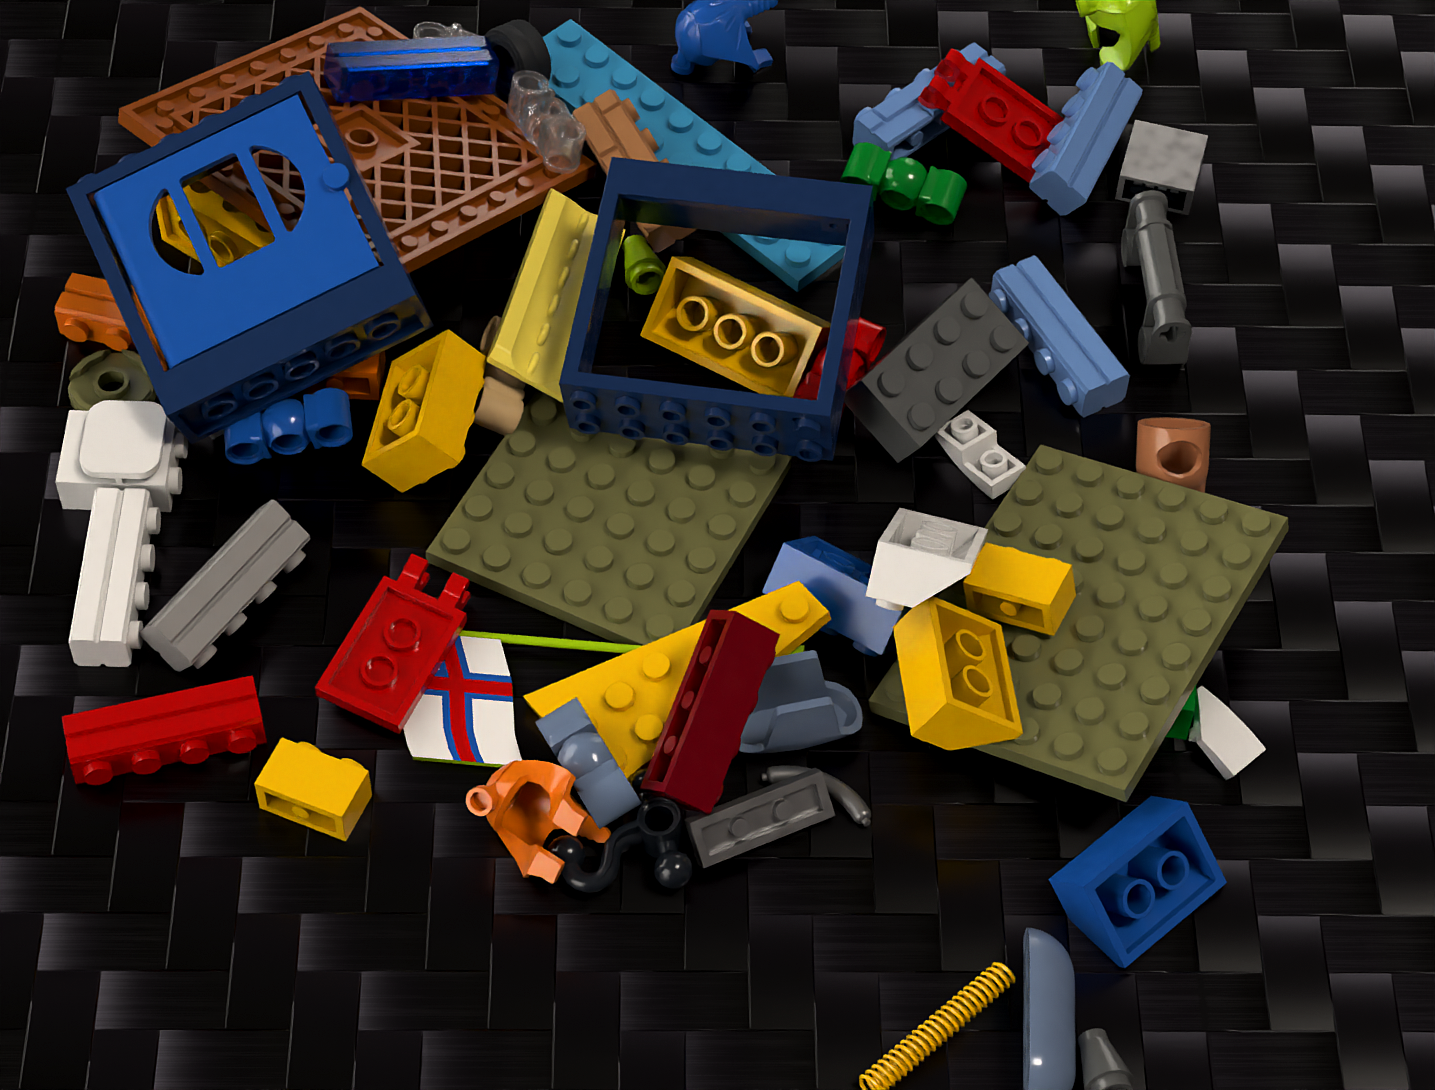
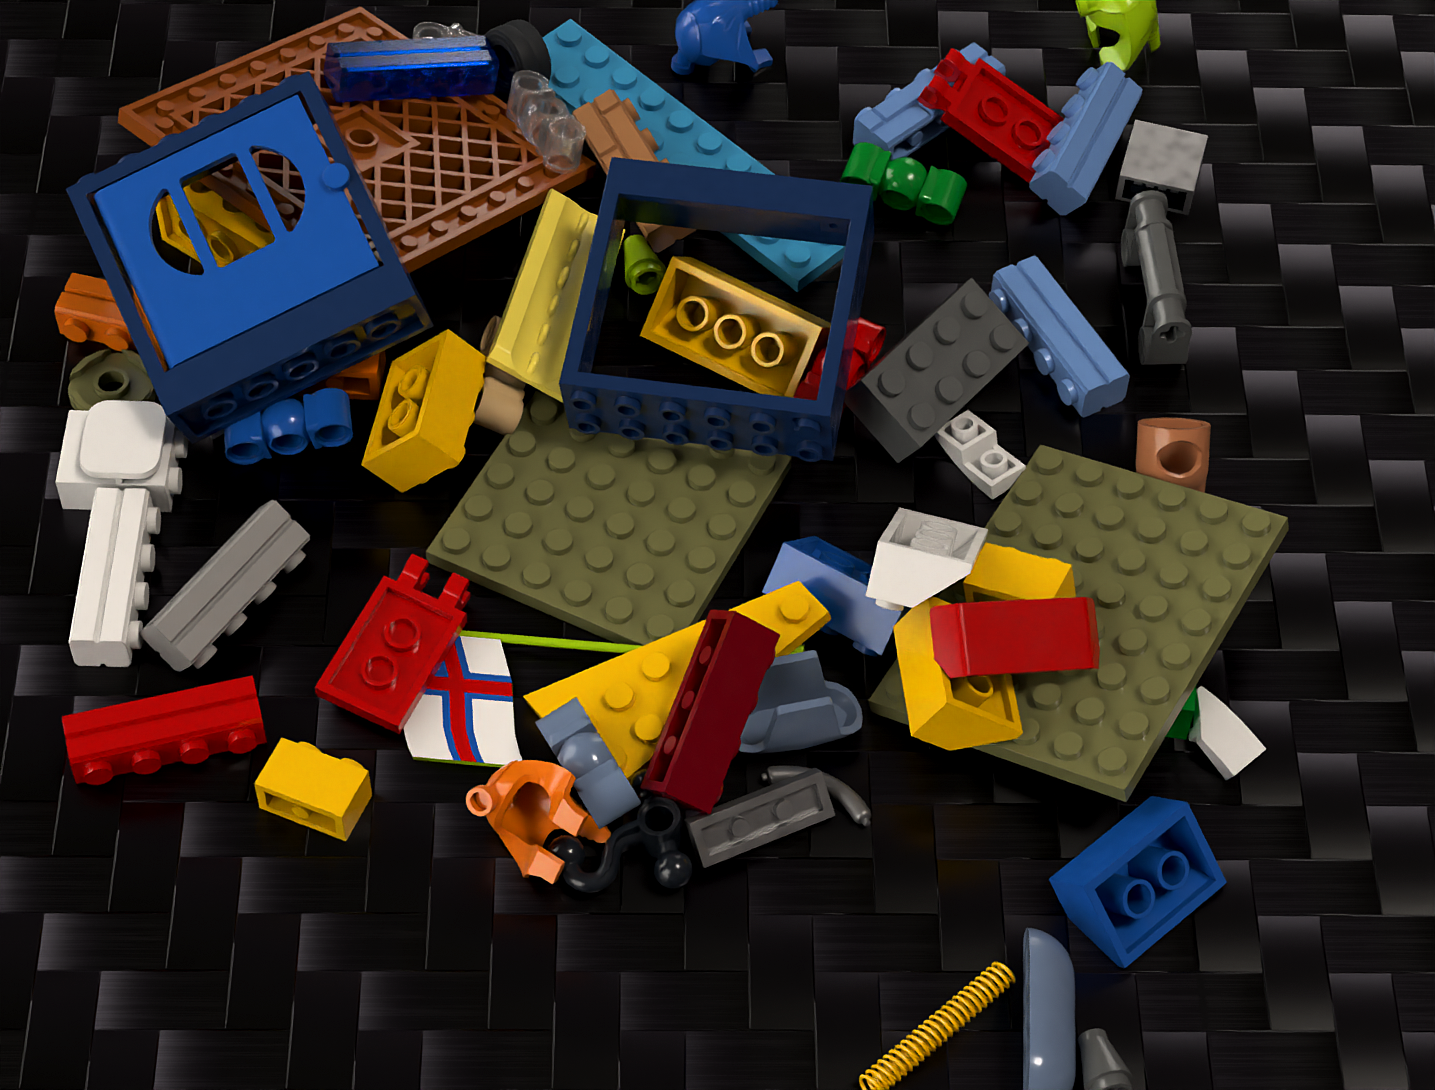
(1015, 636): none -> red piece

